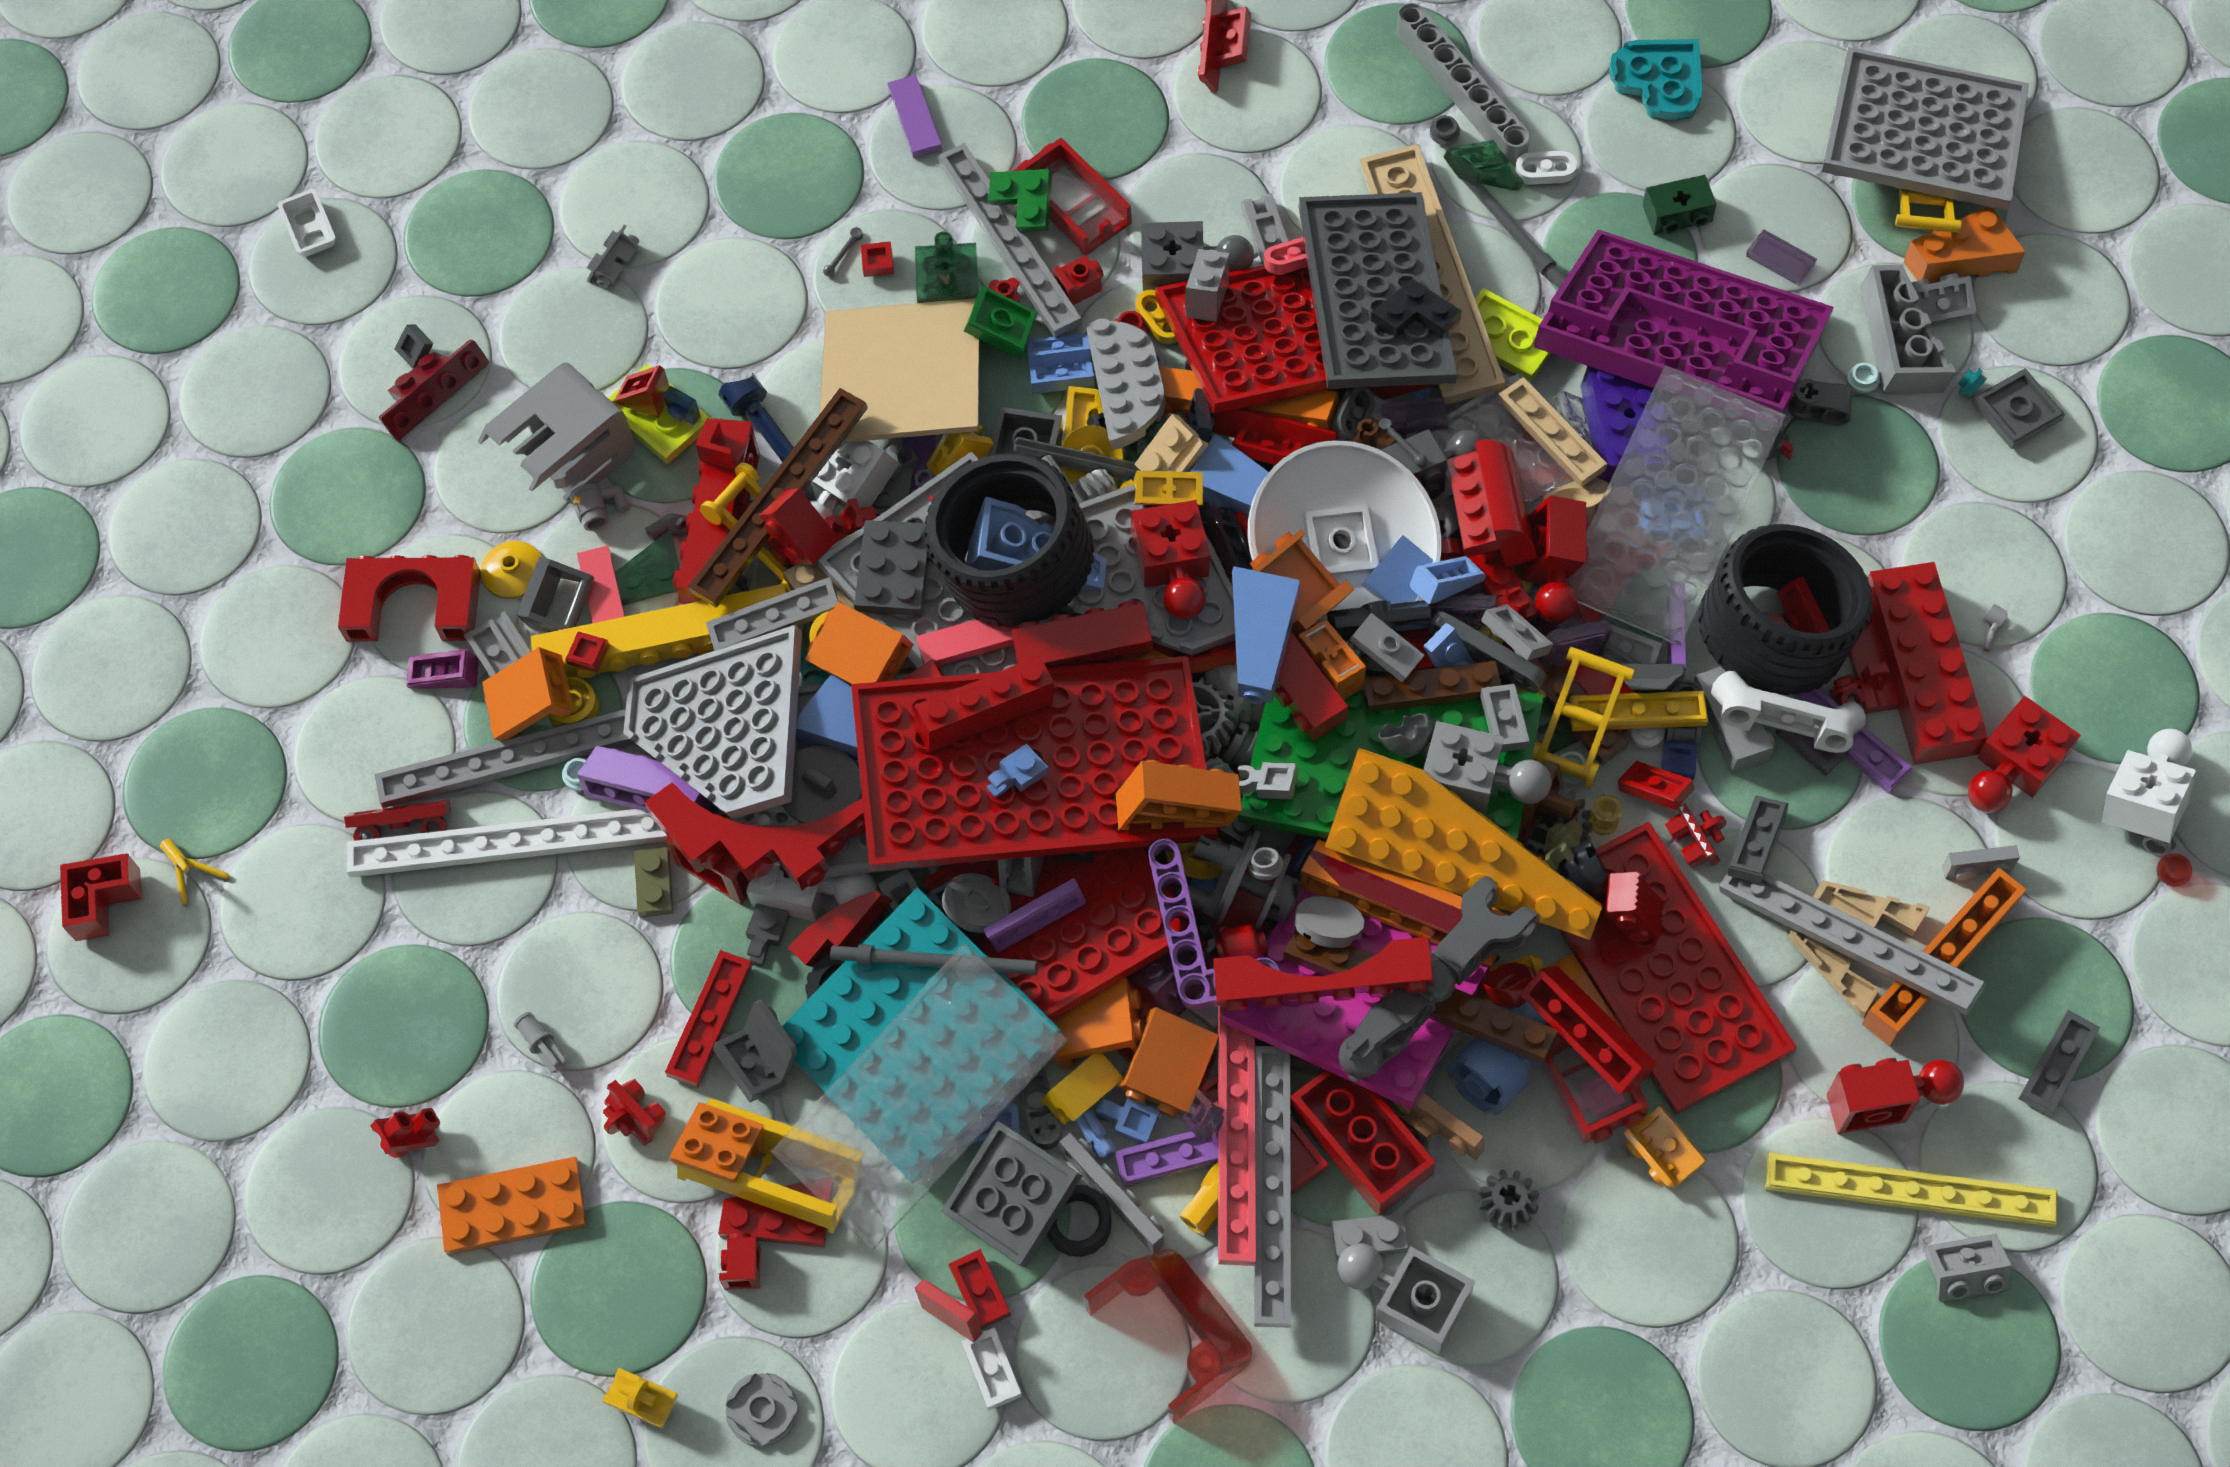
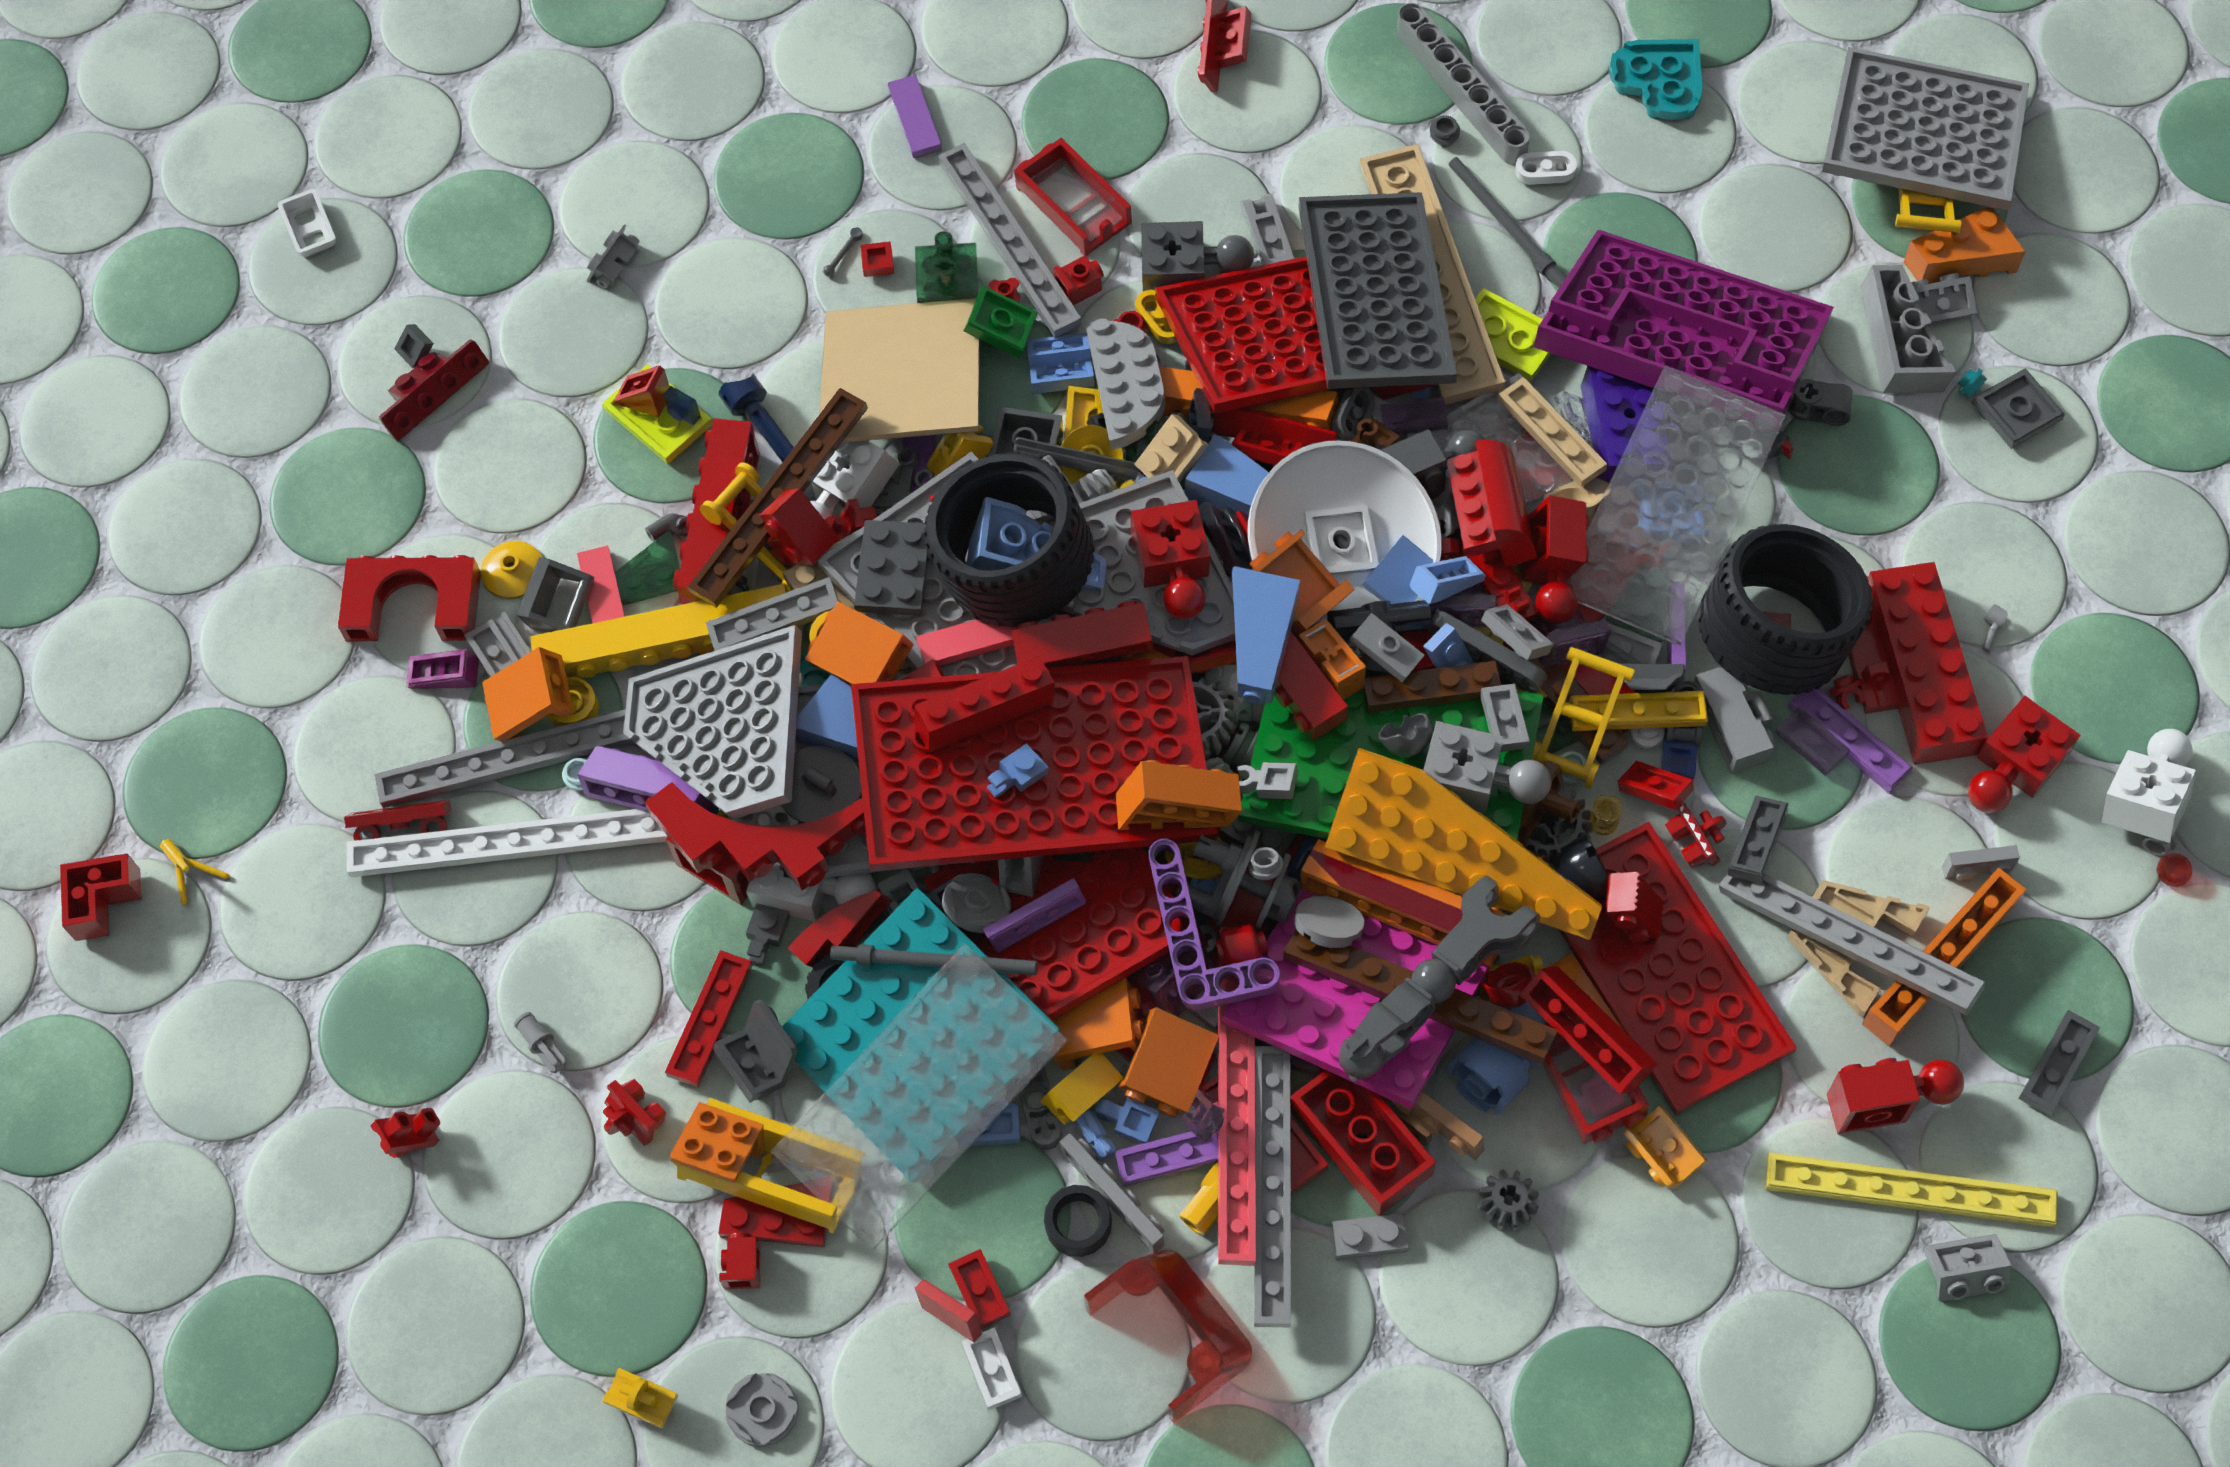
(511, 1205): orange plate -> none
(573, 427): light grey piece -> none
(587, 652): red tile -> none
(590, 504): light grey piece -> none
(653, 882): olive plate -> none
(718, 448): red panel -> none
(1011, 1193): dark grey plate -> none
(1029, 191): green plate -> none
(1167, 487): yellow hinge -> none
(1207, 285): light grey brick -> none
(1286, 257): coral plate -> none
(1386, 426): dark grey hinge -> none
(1398, 965): red arch -> none
(1417, 1276): light grey brick -> none
(1419, 304): black plate -> none
(1483, 164): clear green wing -> none
(1560, 841): olive plate -> none
(1679, 204): dark green brick -> none
(1745, 705): white plate -> none
(1781, 257): clear purple tile -> none
(1802, 607): red plate -> none
(1863, 378): light aqua plate -> none

